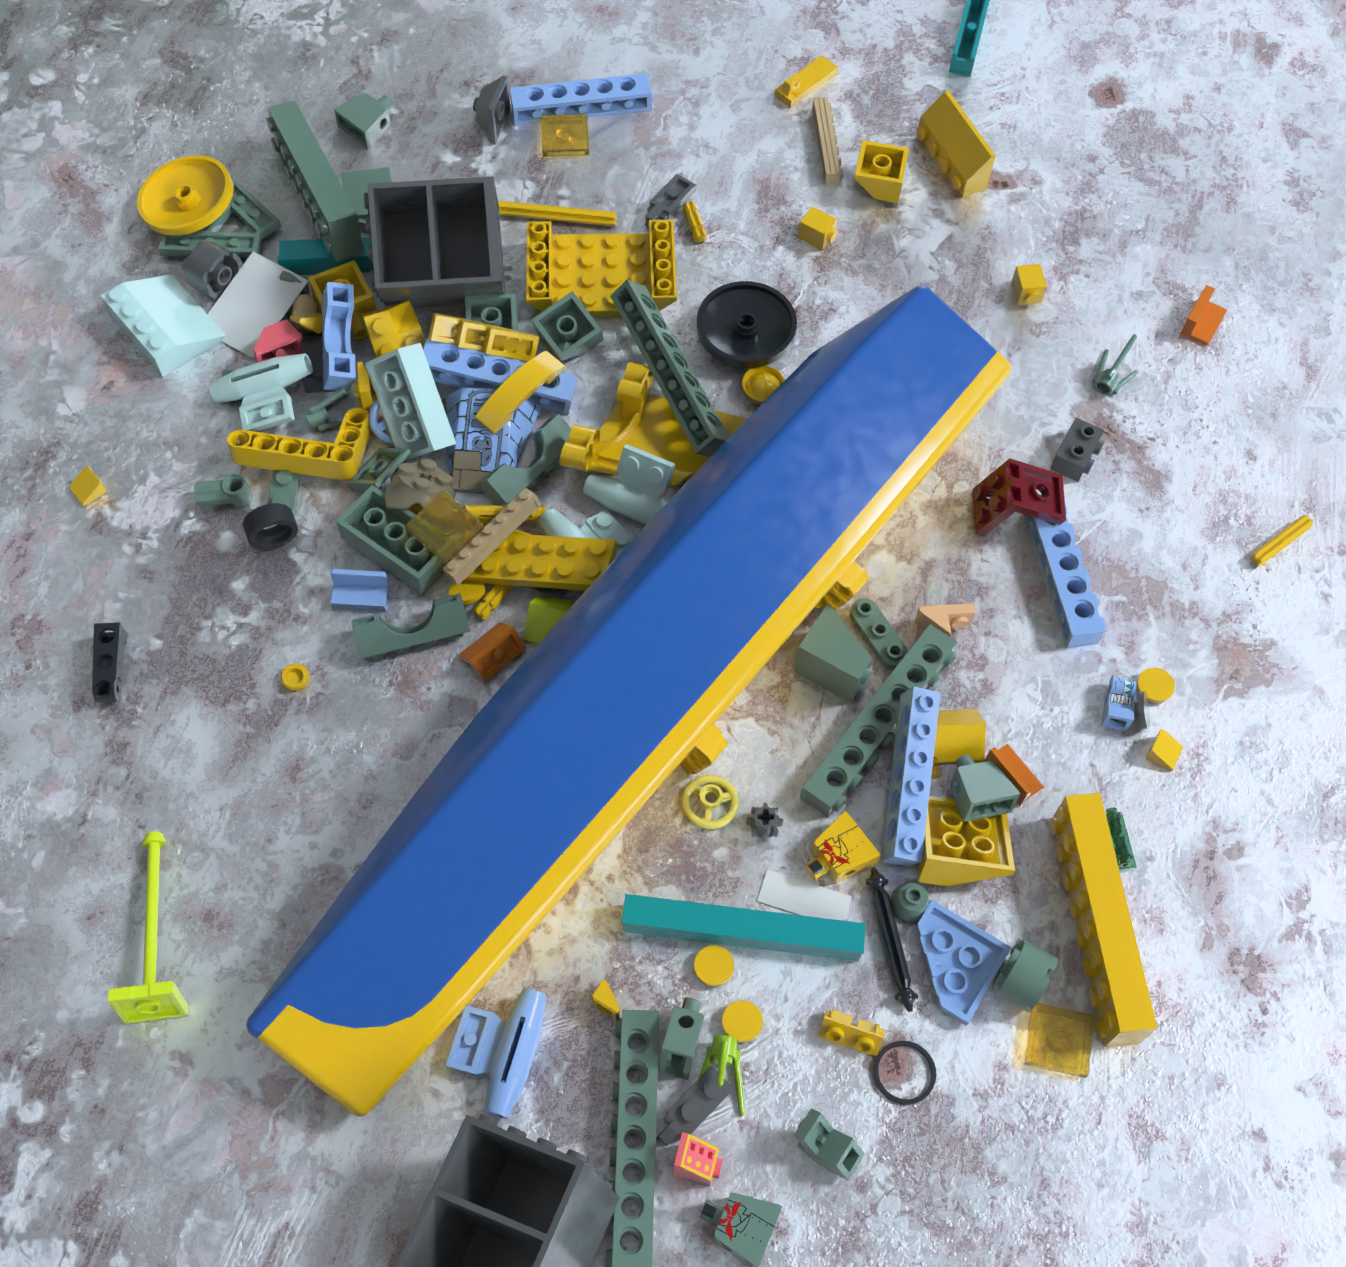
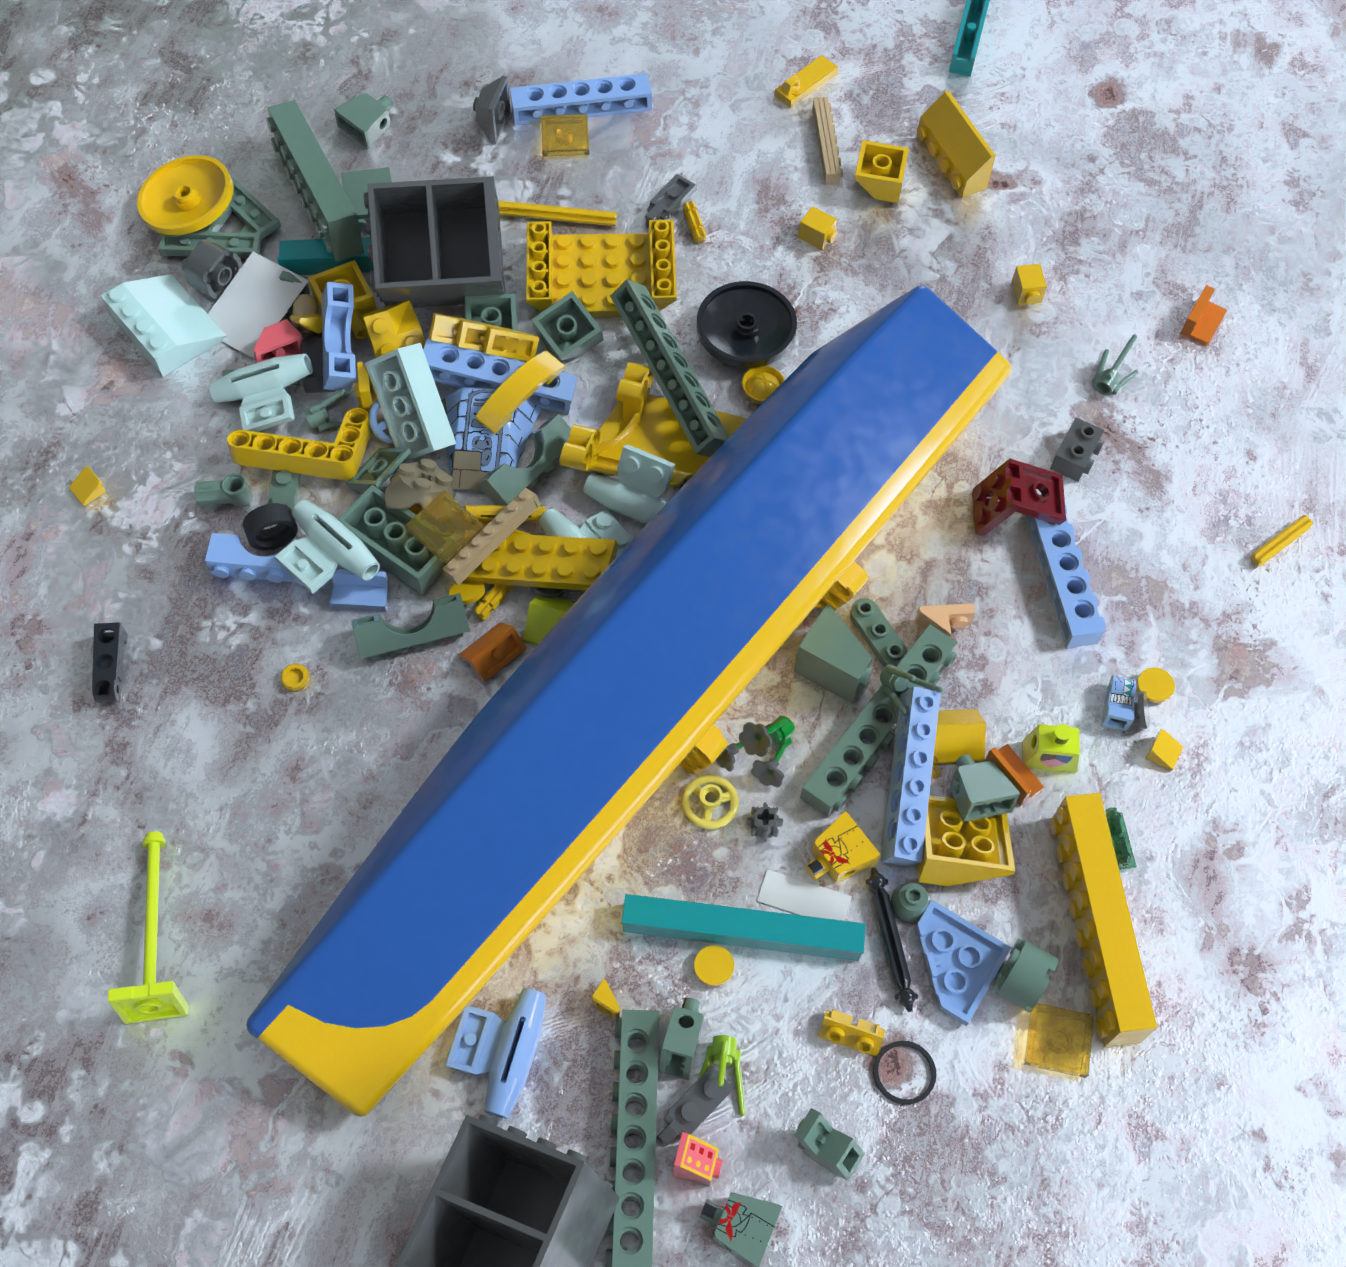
(229, 558): none -> light blue arch
(327, 545): none -> light aqua plate
(742, 1021): yellow piece -> none
(756, 741): none -> dark grey plant
(898, 680): none -> sand green plant
(1052, 748): none -> neon yellow torso

